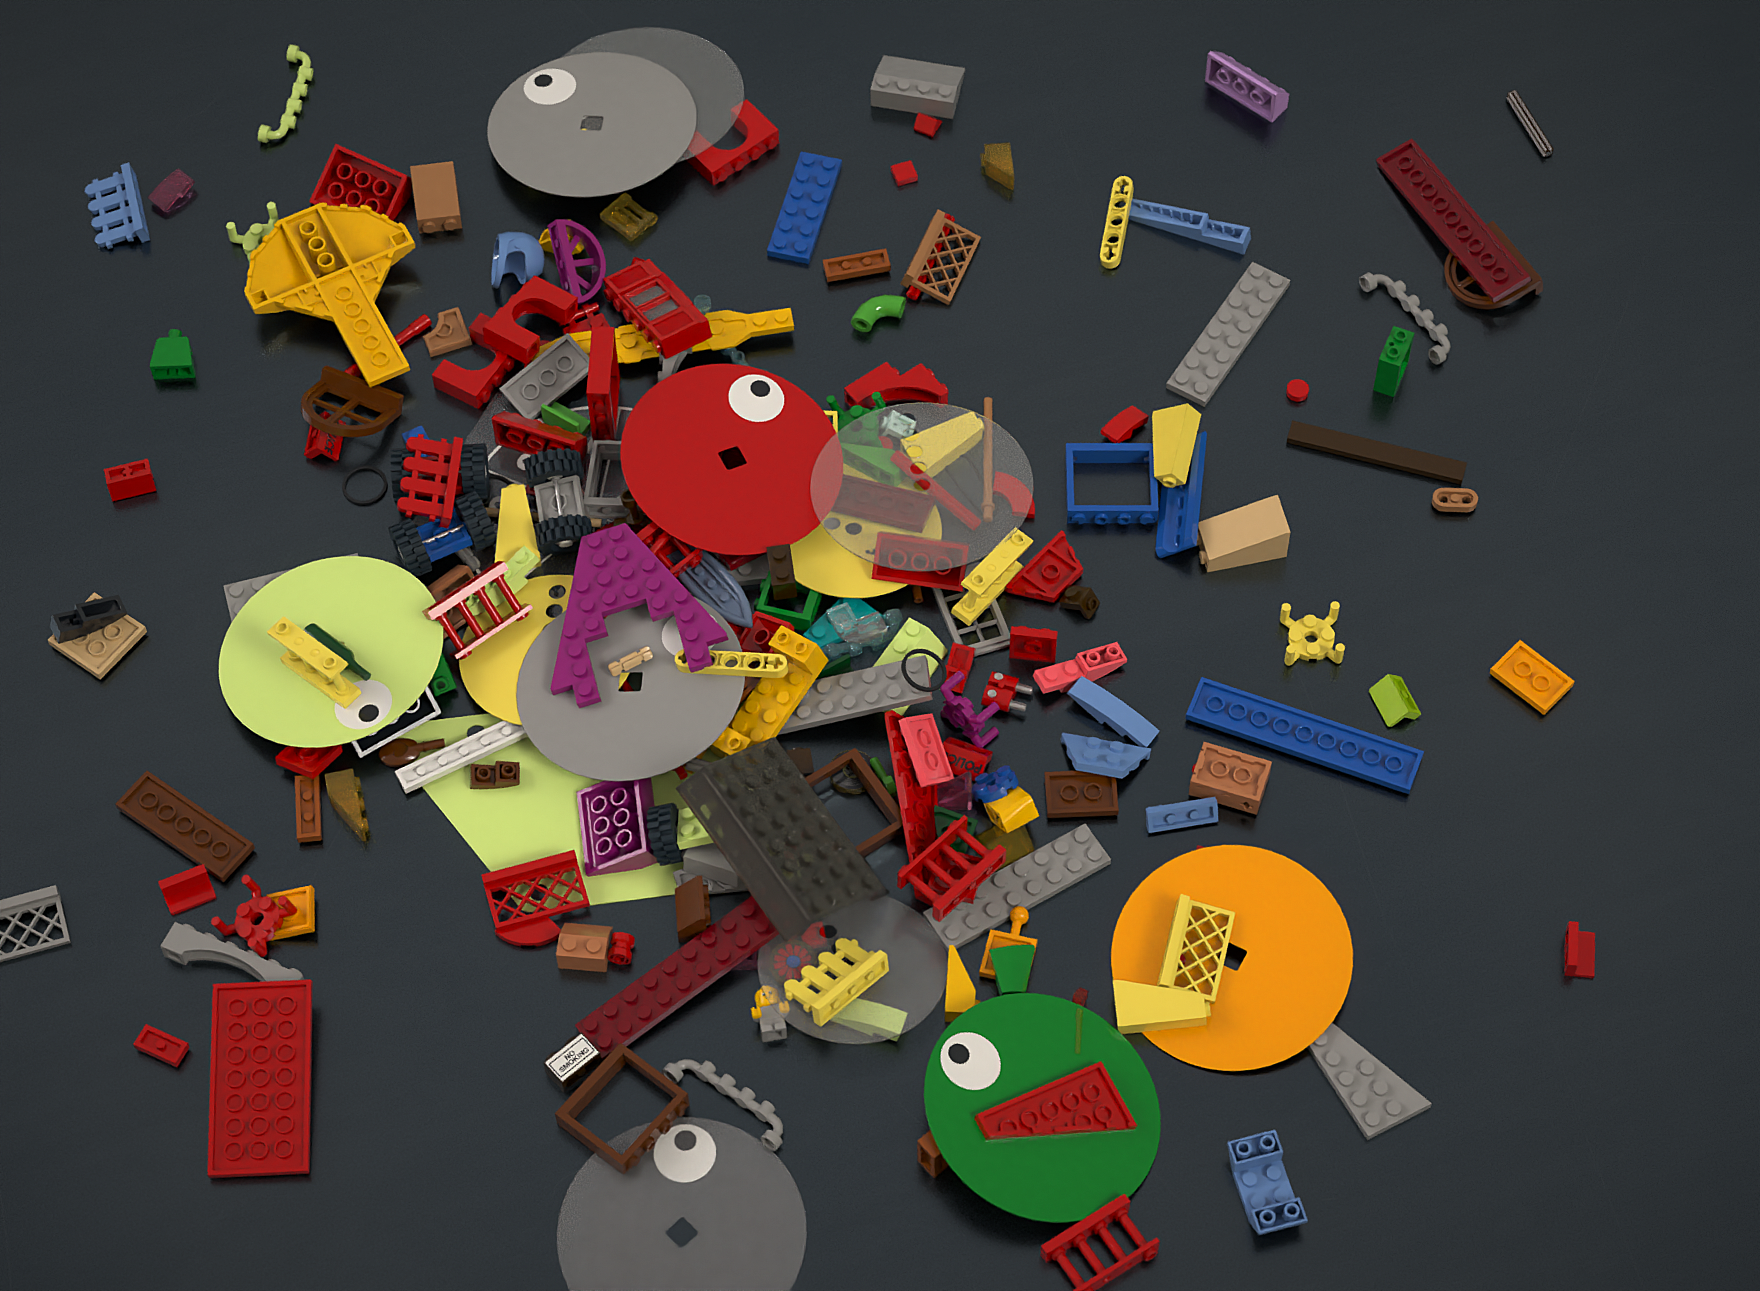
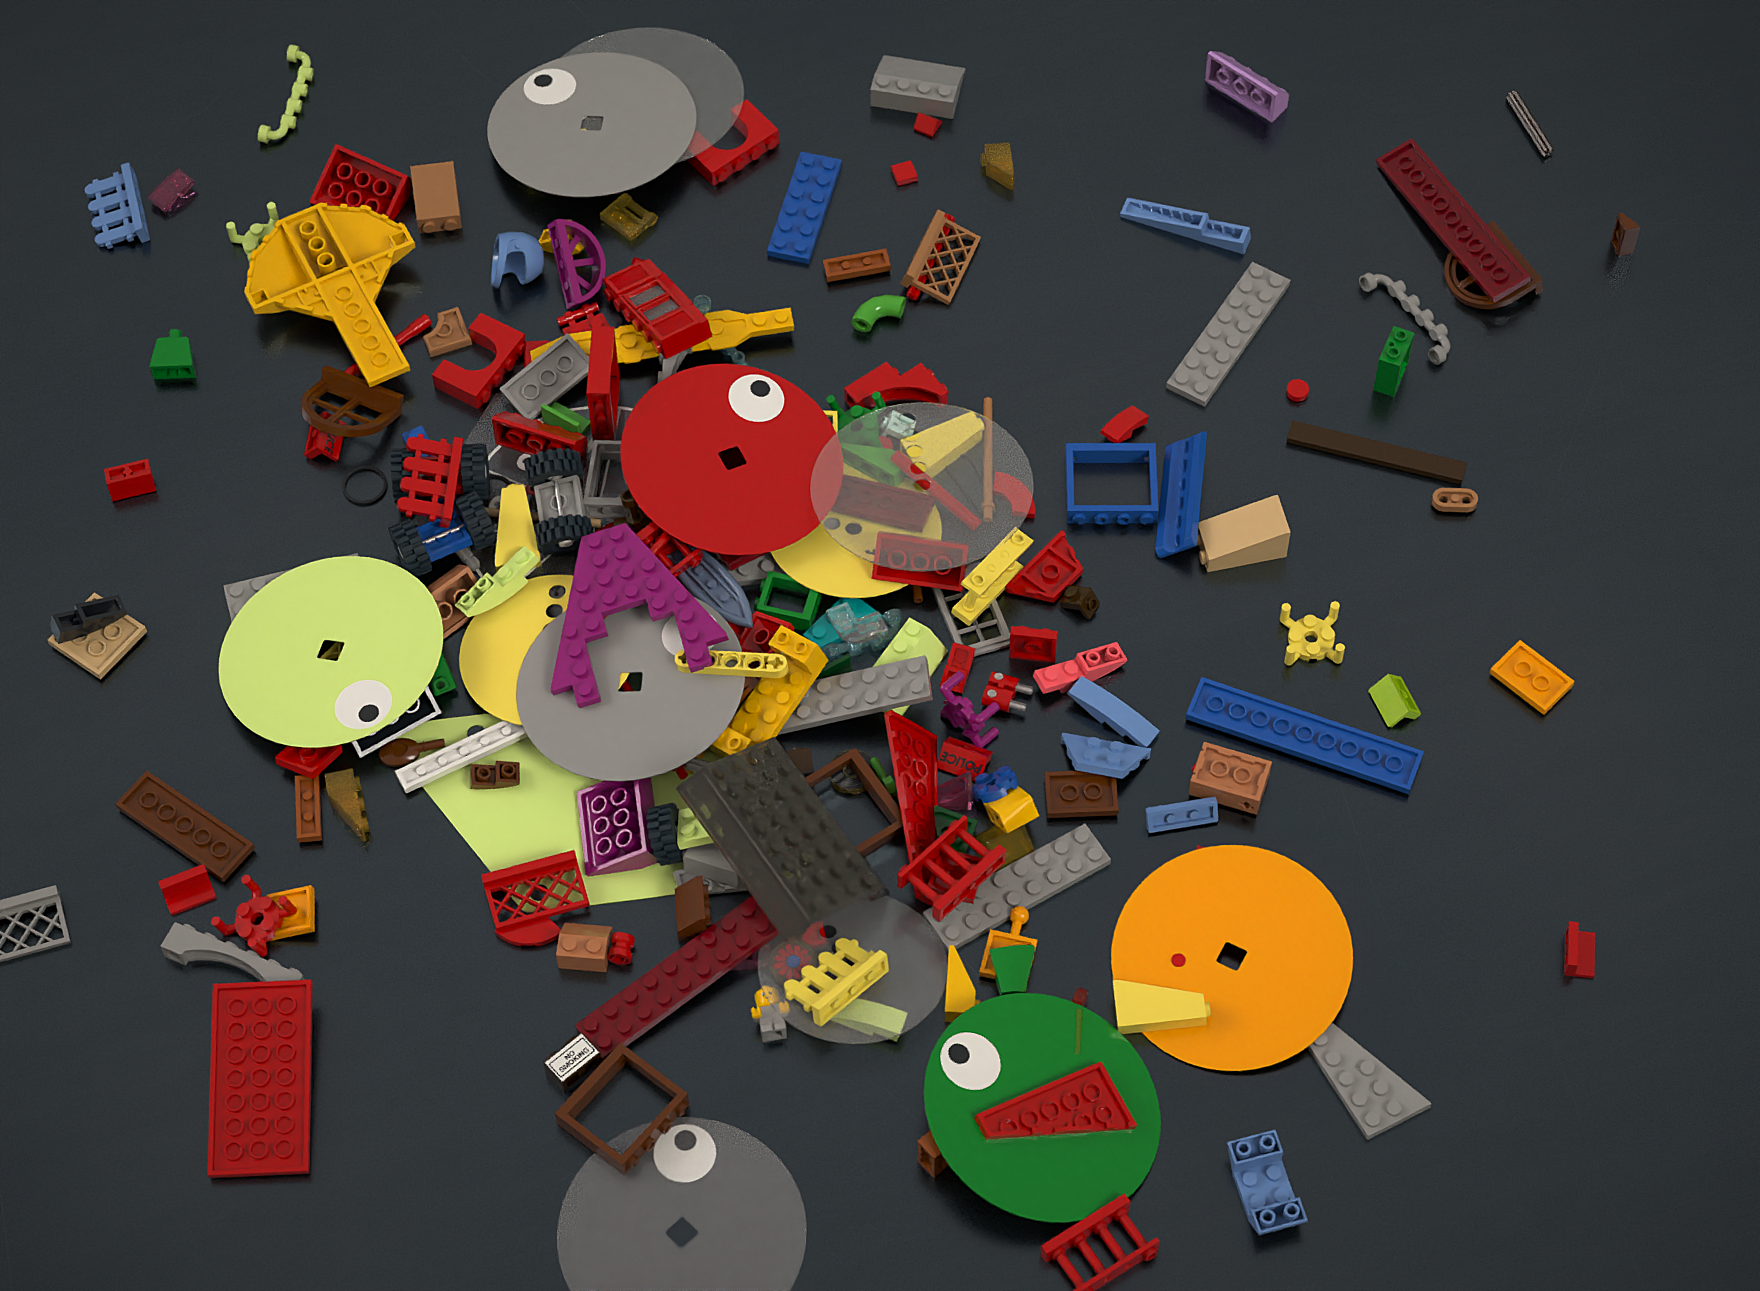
(161, 1045): red plate -> none
(314, 662): light yellow fence -> none
(338, 648): dark green piece -> none
(477, 587): red fence -> none
(533, 297): red arch -> none
(630, 661): tan axle -> none
(725, 1085): light grey bar -> none
(781, 572): dark brown brick -> none
(912, 683): black piece -> none
(926, 750): coral plate -> none
(1119, 230): light yellow beam -> none
(1174, 443): light yellow slope -> none
(1175, 943): light yellow fence -> none
(1624, 235): none -> reddish brown slope

